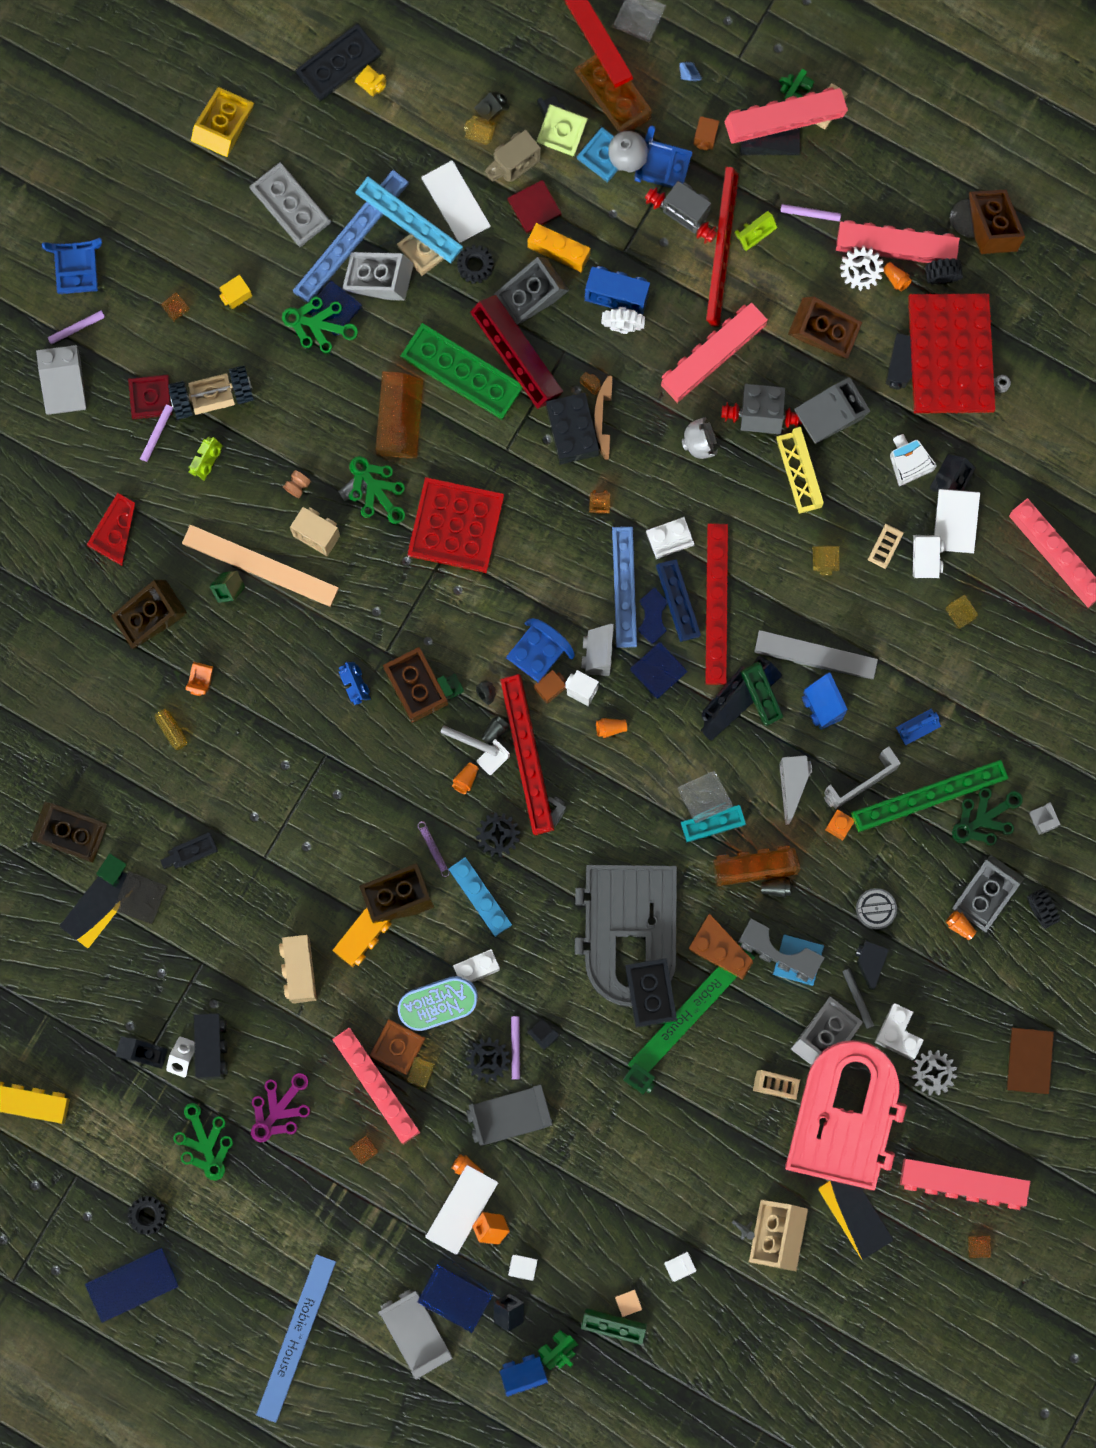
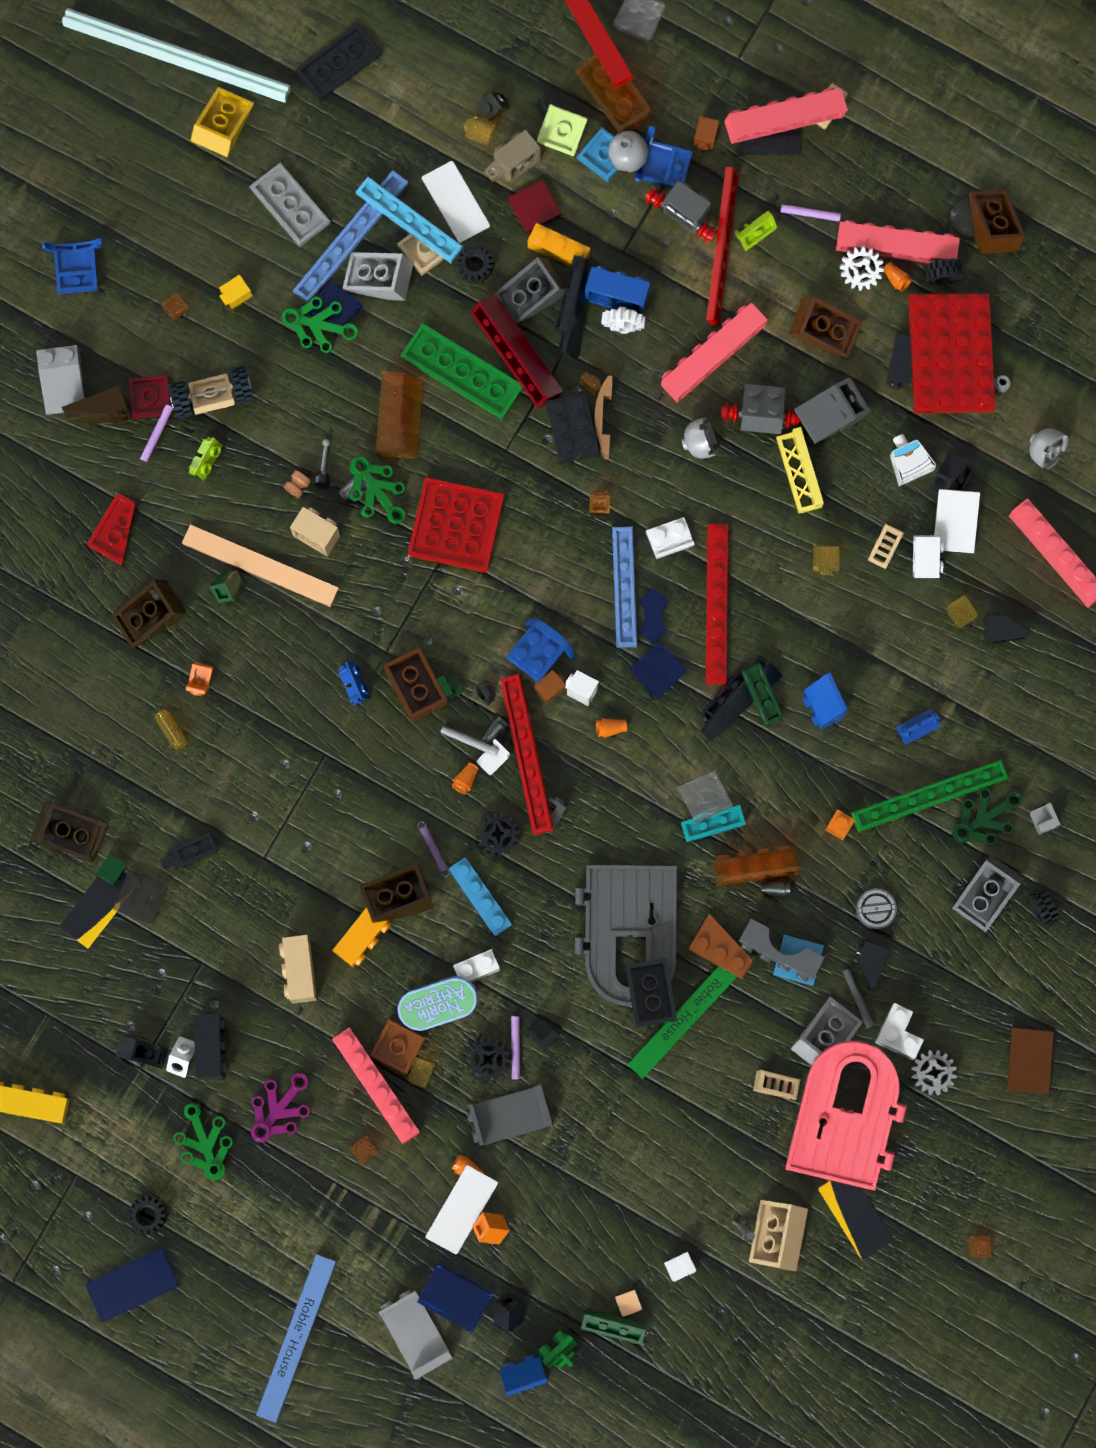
(76, 327): lavender bar -> none
(102, 408): none -> dark brown slope
(176, 55): none -> light aqua axle
(321, 478): none -> hinge
(371, 81): yellow bracket -> none
(522, 1267): white panel -> none
(572, 308): none -> black wedge
(598, 651): light grey slope -> none
(640, 1079): dark green bracket -> none
(678, 600): dark blue plate -> none
(689, 71): medium blue slope -> none
(794, 775): light grey slope -> none
(802, 81): green hips -> none
(815, 655): light grey slope -> none
(890, 762): light grey panel -> none
(961, 925): orange cone -> none
(964, 1182): coral brick -> none
(1003, 629): none -> black slope
(1046, 447): none -> light grey cylinder

